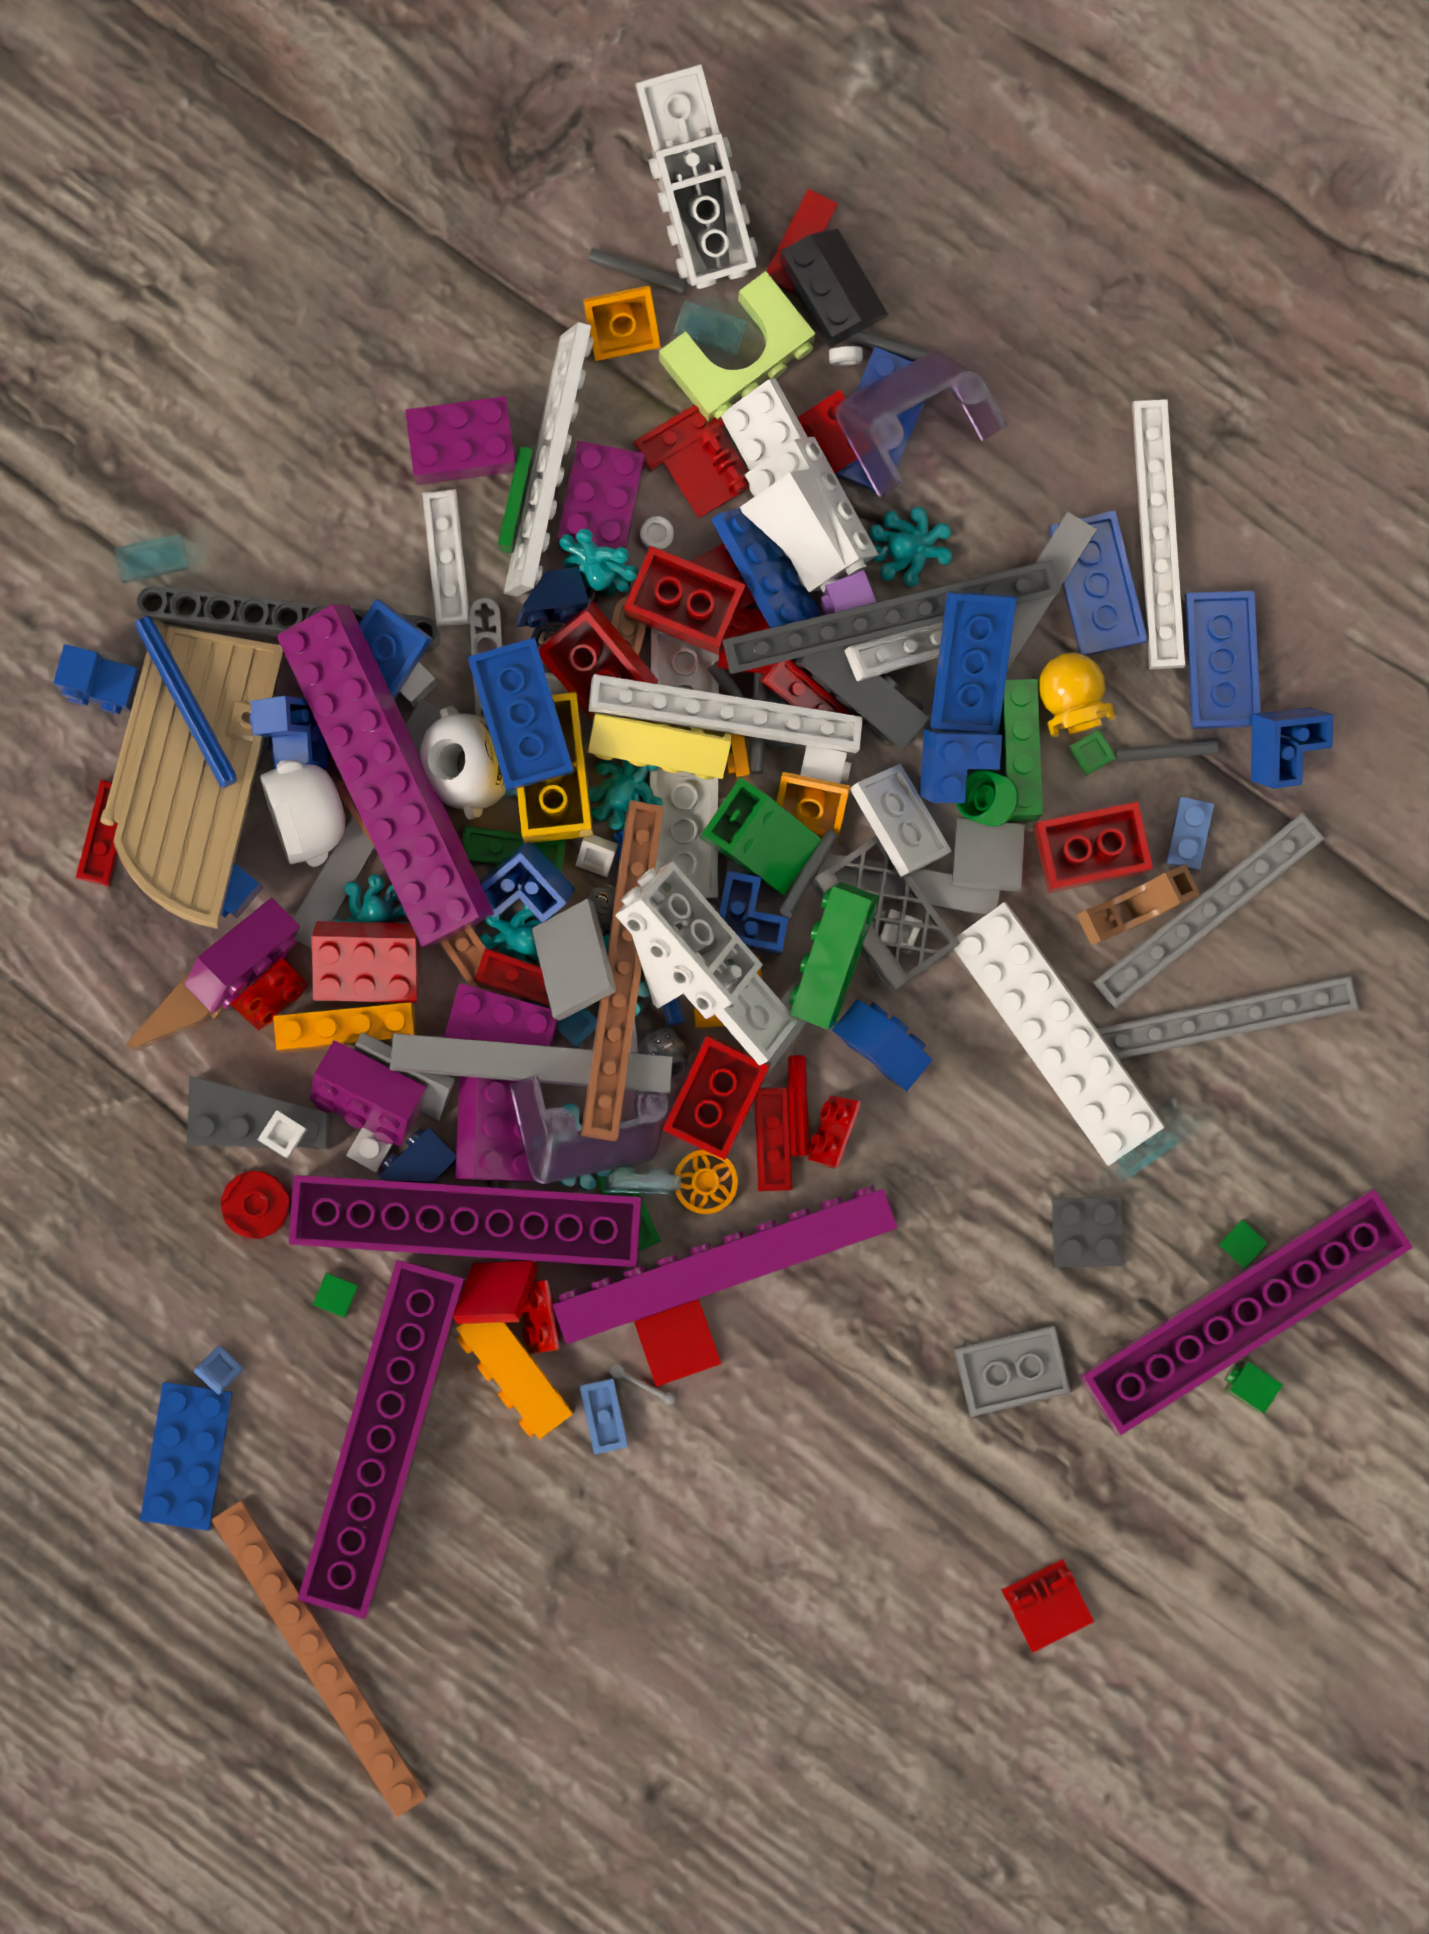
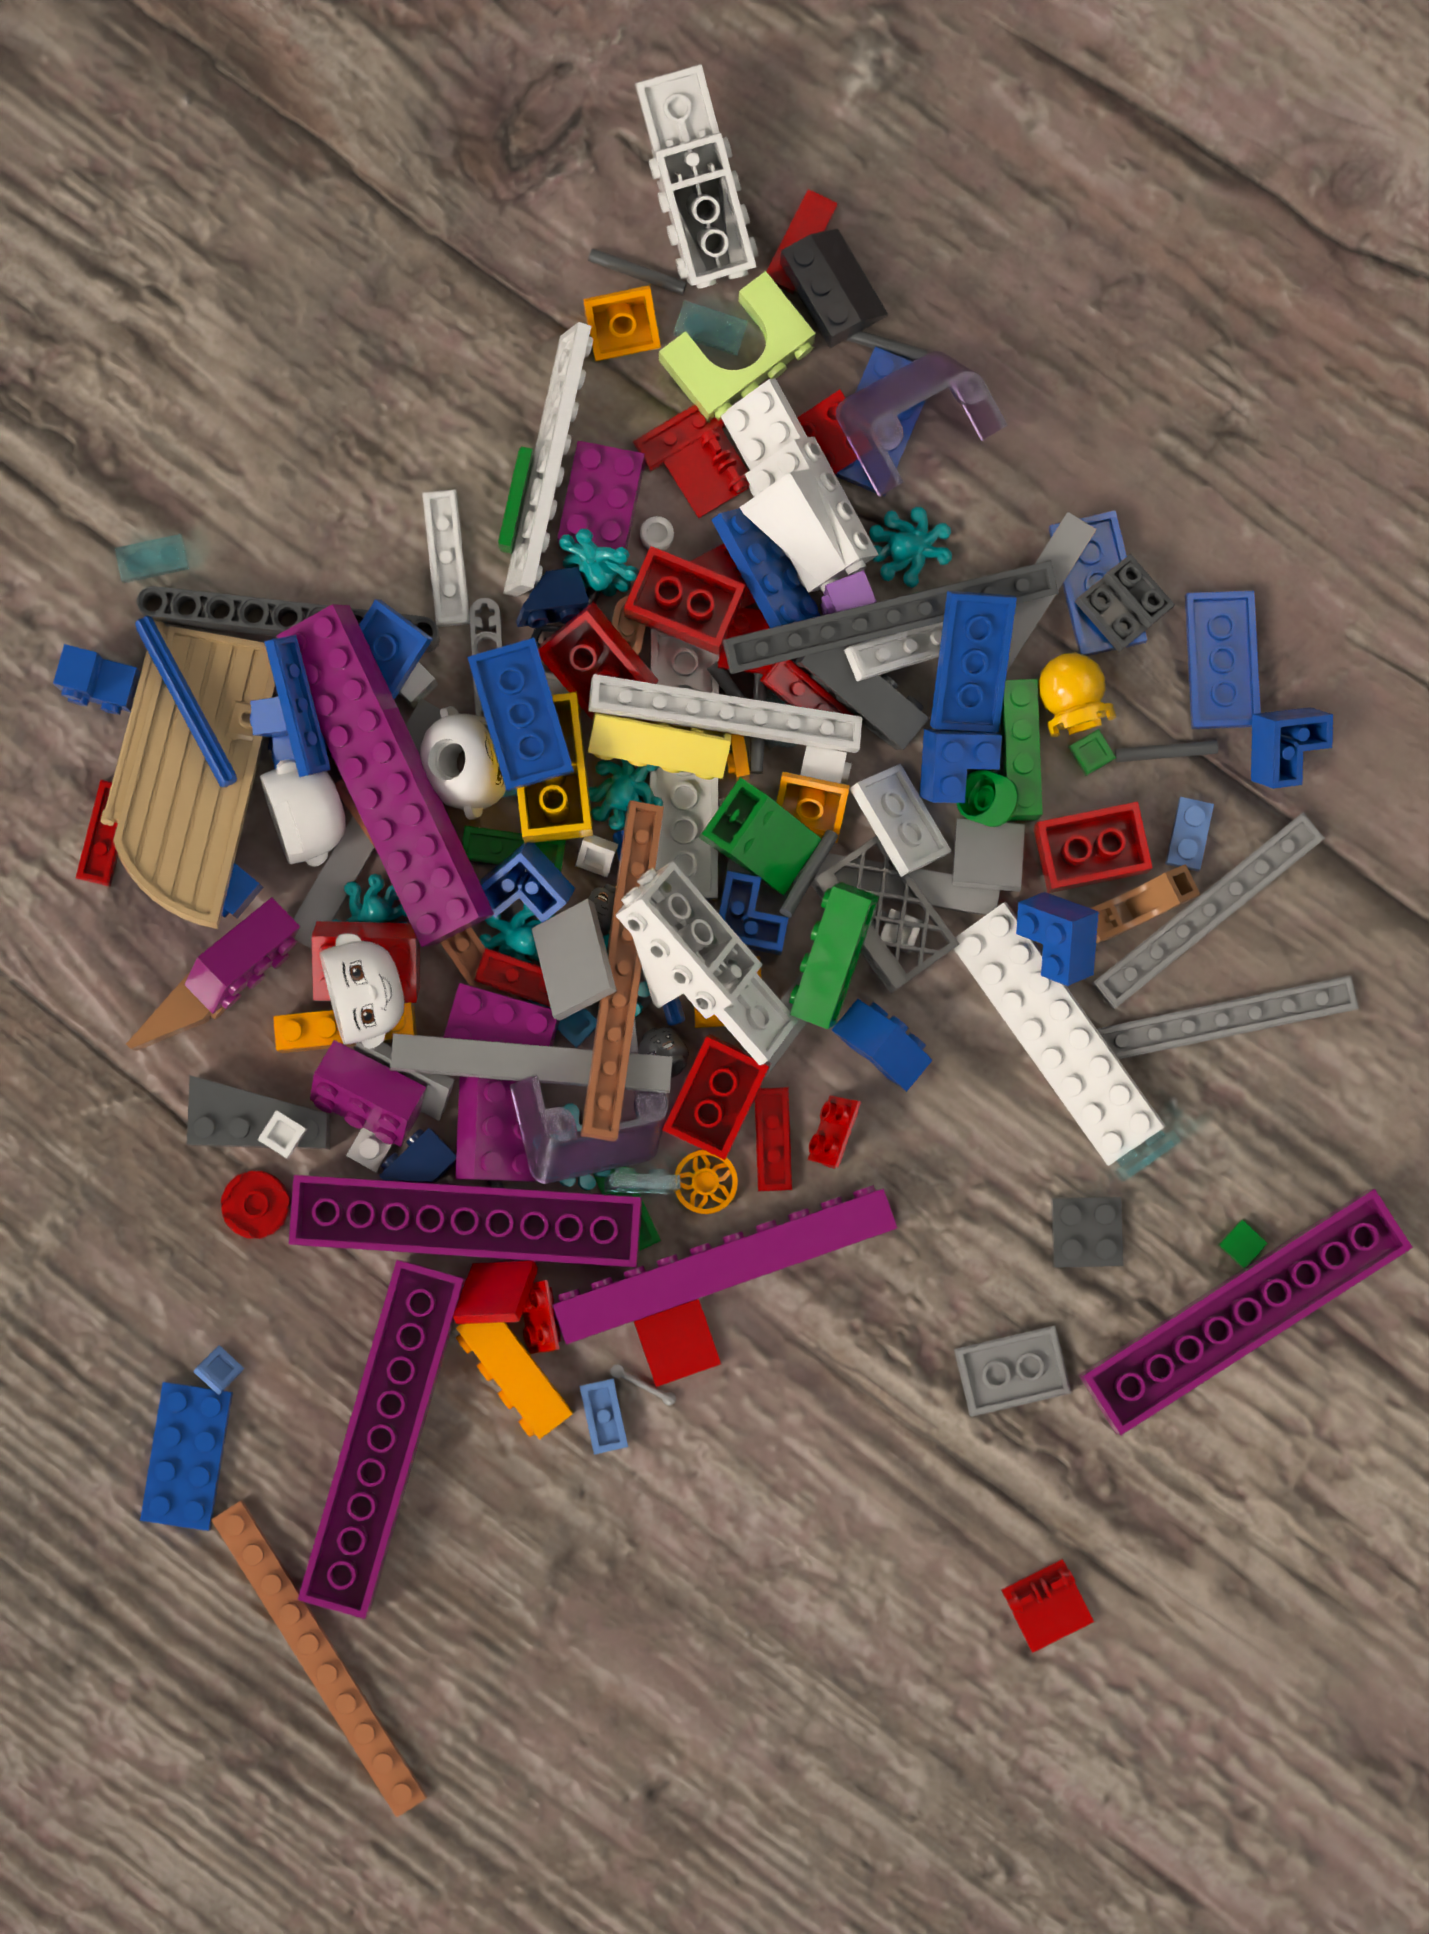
(270, 994): red hinge -> none
(297, 705): none -> blue tile
(335, 1295): green tile -> none
(362, 989): none -> white piece
(460, 440): magenta brick -> none
(798, 1105): red axle -> none
(845, 356): white tile -> none
(1066, 935): none -> blue brick
(1124, 603): none -> dark grey slope
(1158, 534): white plate -> none
(1252, 1386): green brick -> none

